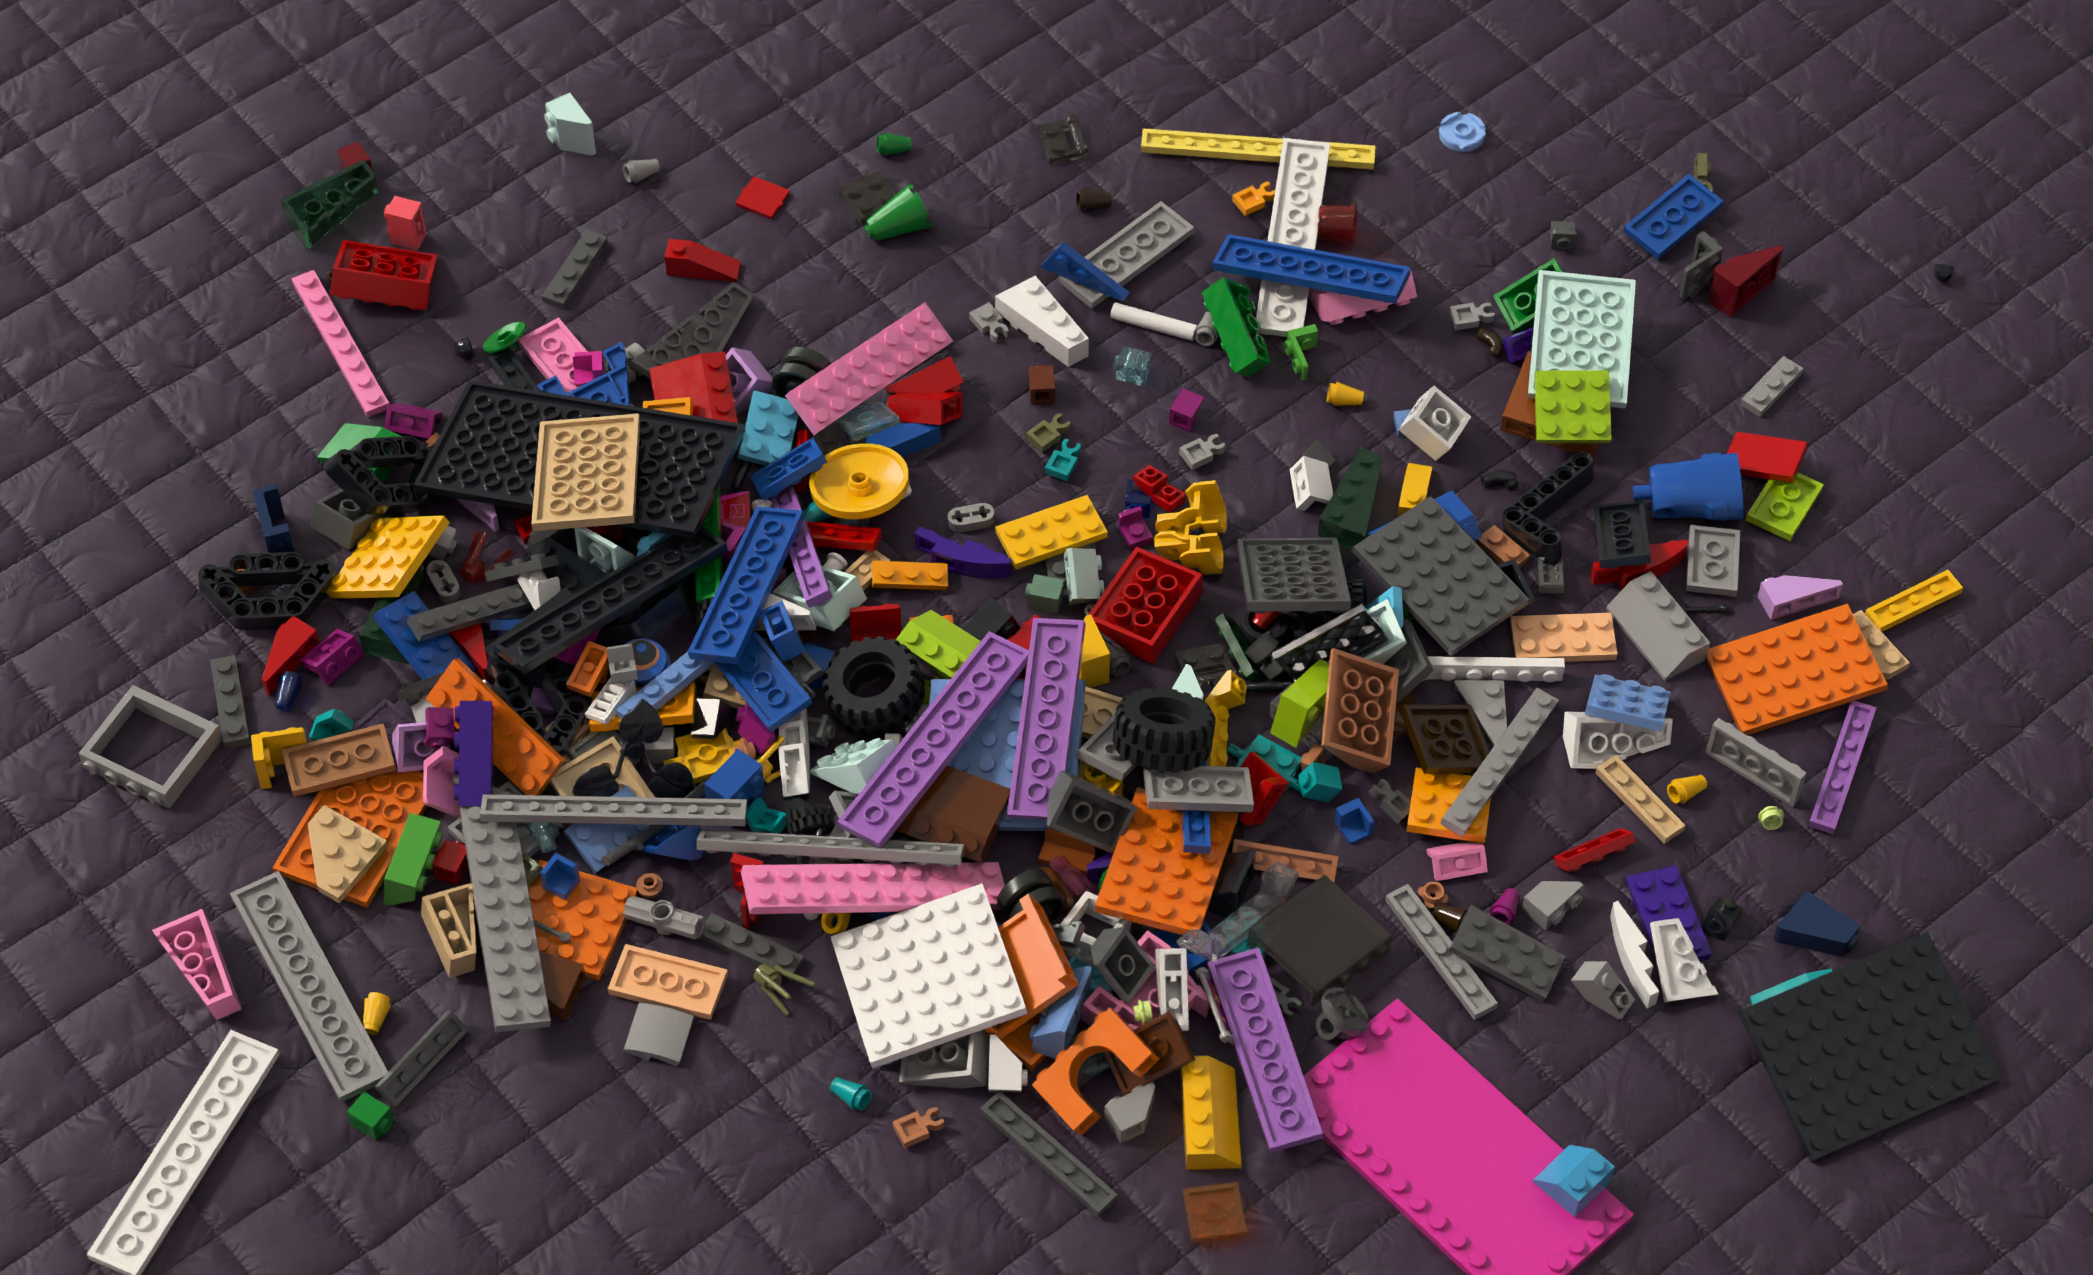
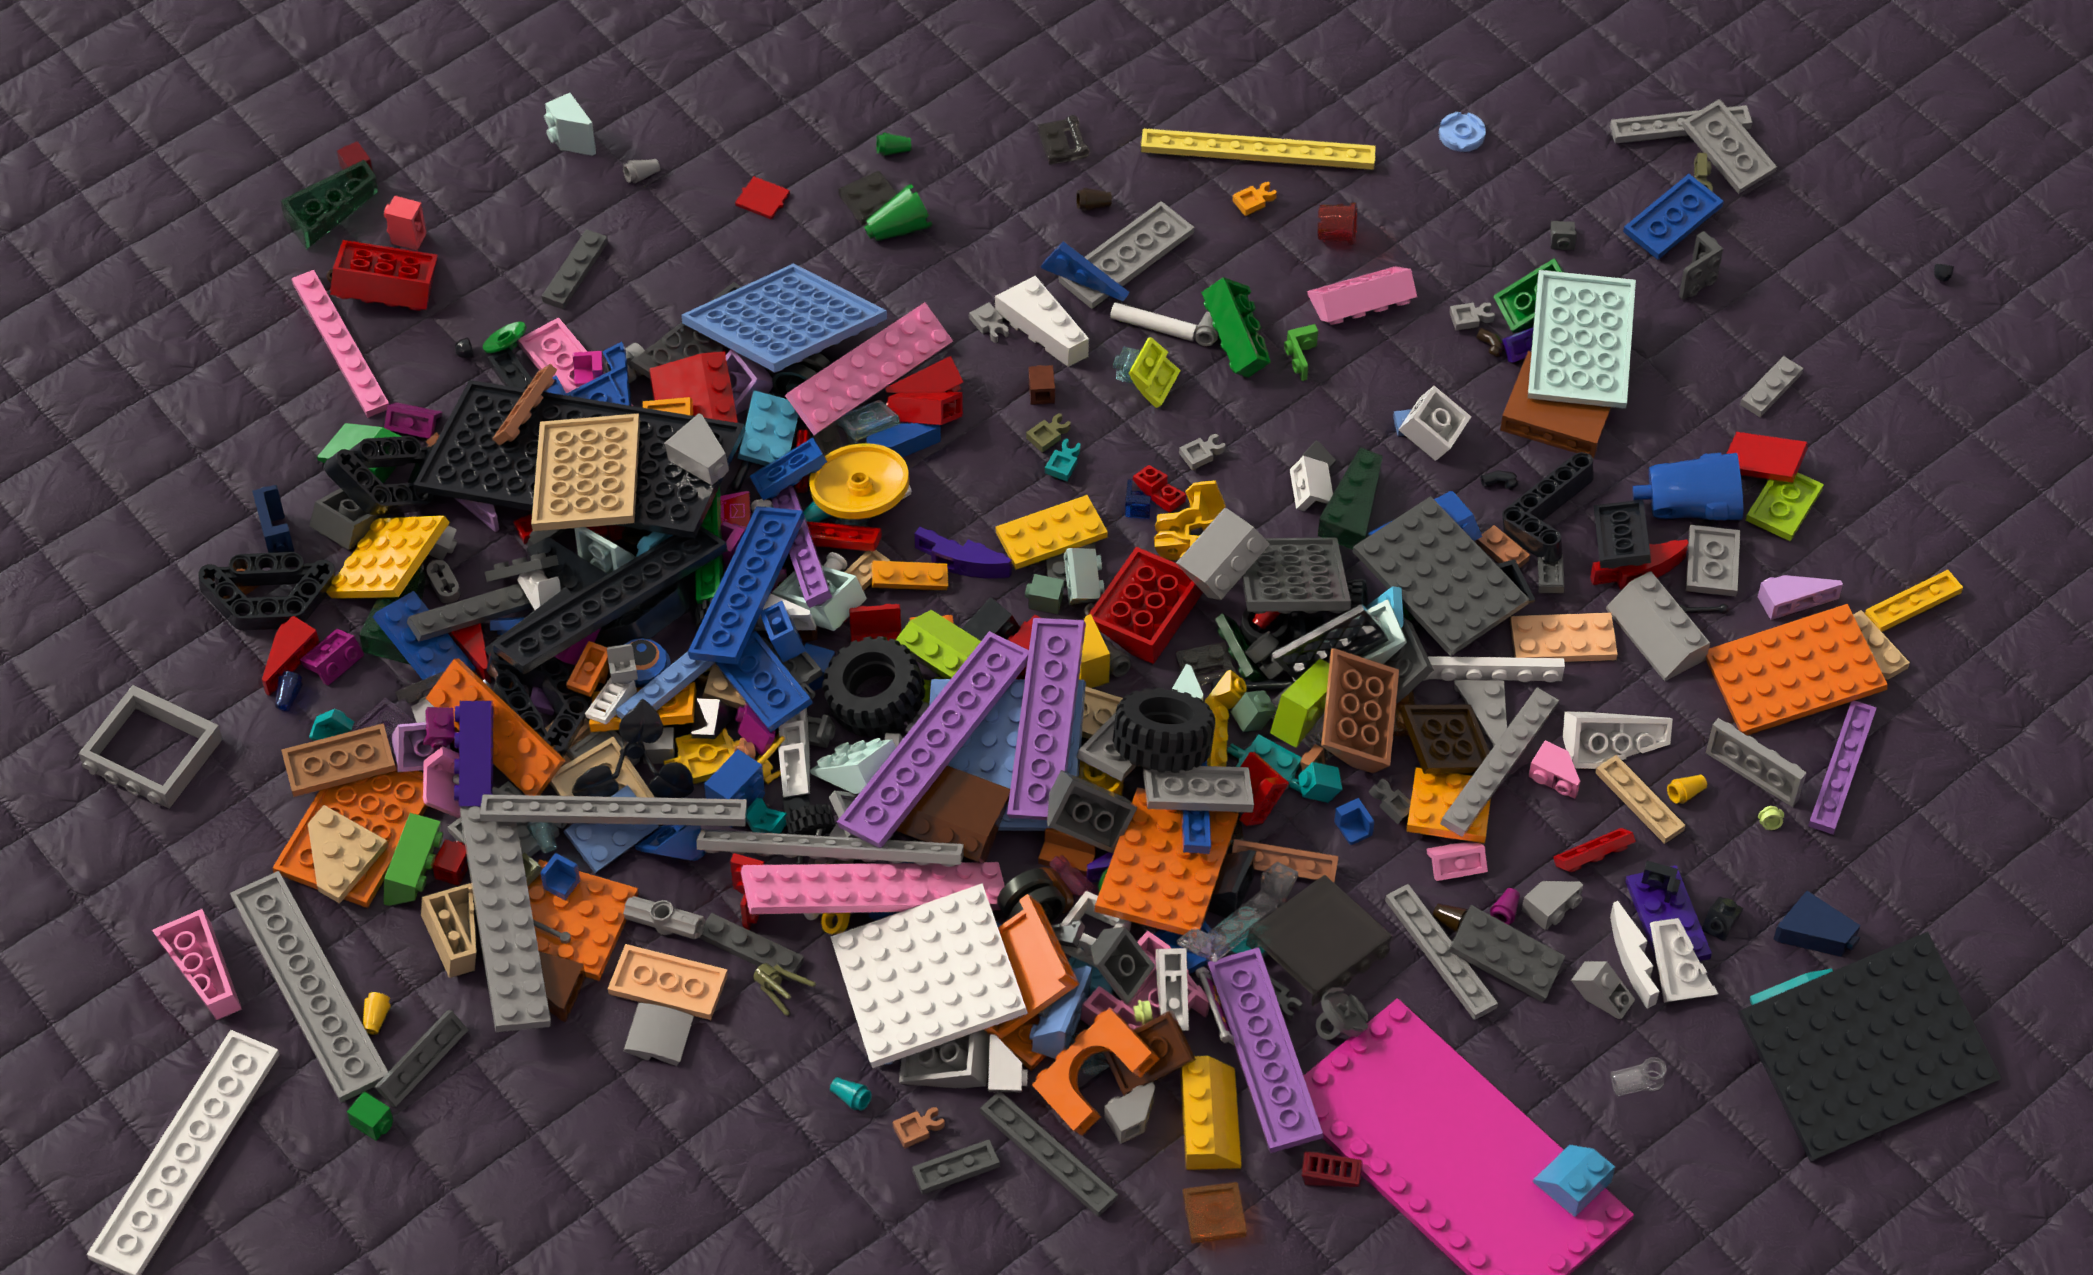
(230, 701): dark grey plate -> none
(268, 752): yellow bracket -> none
(473, 566): clear red plant -> none
(529, 399): none -> nougat plate
(635, 842): dark grey sword -> none
(649, 891): nougat plate -> none
(696, 261): red slope -> none
(698, 451): none -> light grey slope
(784, 317): none -> medium blue plate
(955, 1167): none -> dark grey plate
(970, 517): light grey beam -> none
(1134, 528): magenta bracket -> none
(1153, 372): none -> neon yellow slope
(1184, 410): magenta panel -> none
(1222, 554): none -> light grey slope
(1253, 711): none -> sand green brick
(1295, 224): white plate -> none
(1311, 268): blue plate -> none
(1322, 1160): none -> dark red slope
(1342, 395): yellow cone -> none
(1414, 487): yellow slope -> none
(1432, 888): nougat plate -> none
(1555, 769): none -> bright pink slope
(1572, 406): lime plate -> none
(1628, 702): medium blue plate -> none
(1637, 1077): none -> clear piece
(1663, 877): none -> black bracket
(1664, 125): none -> light grey plate
(1729, 146): none -> light grey plate
(1743, 279): dark red slope -> none

